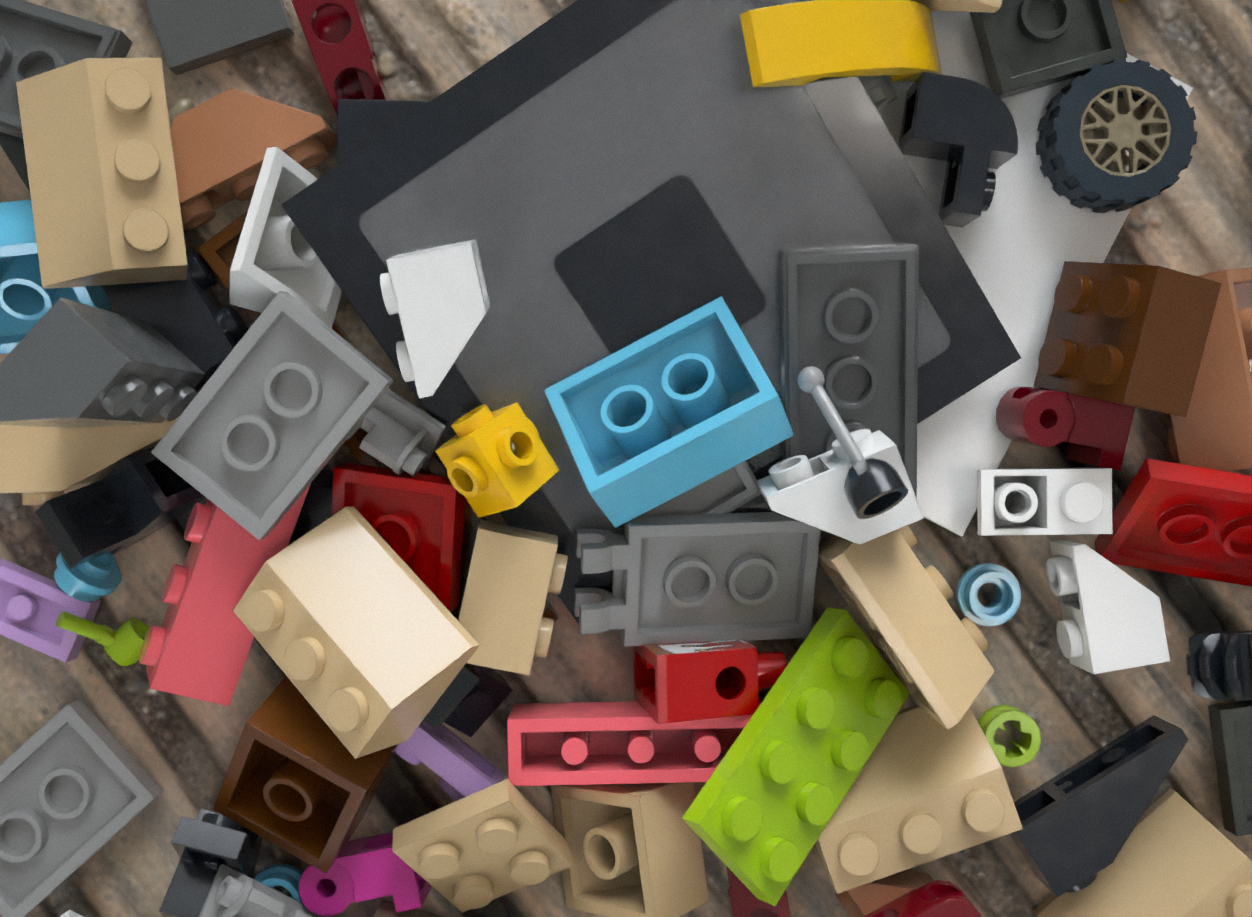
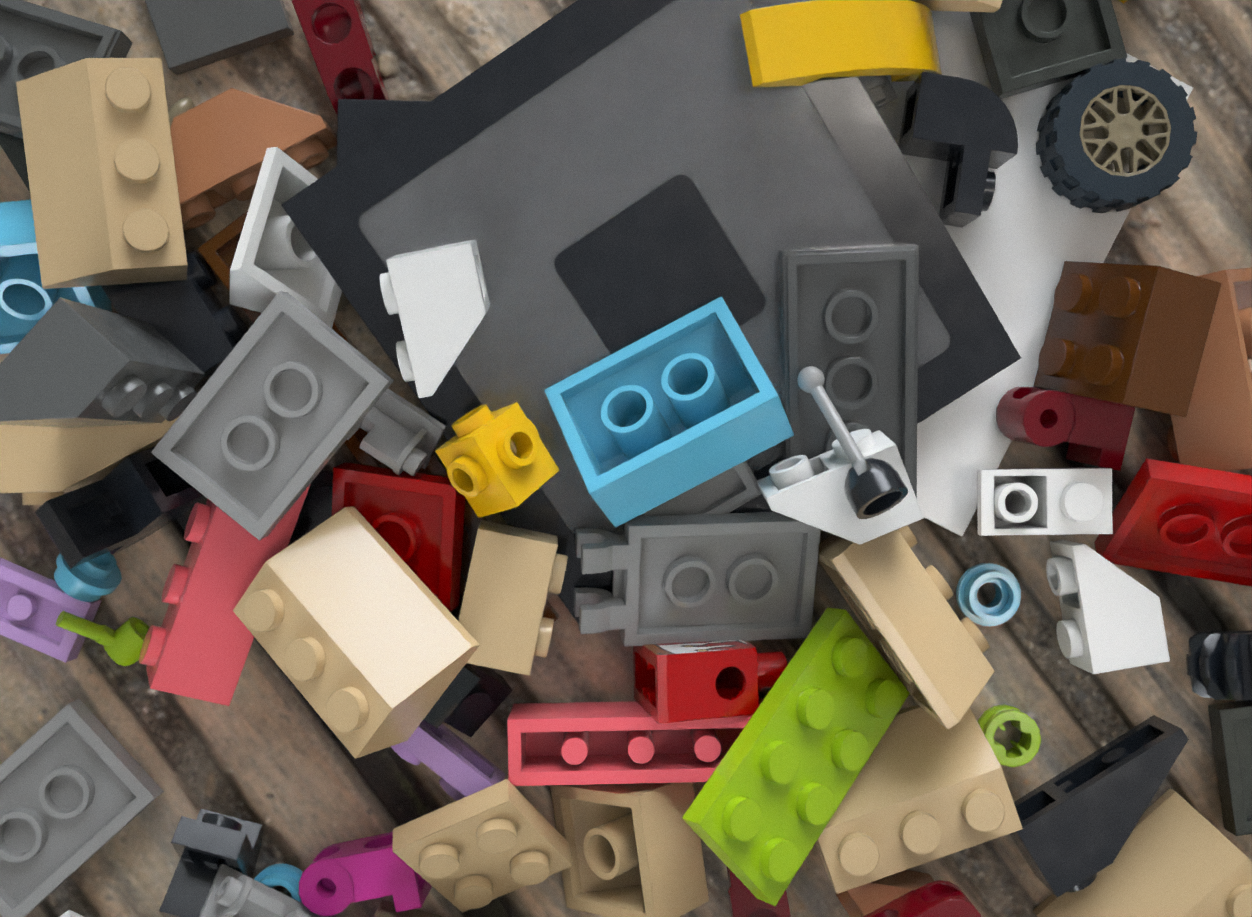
(298, 780): reddish brown brick -> none

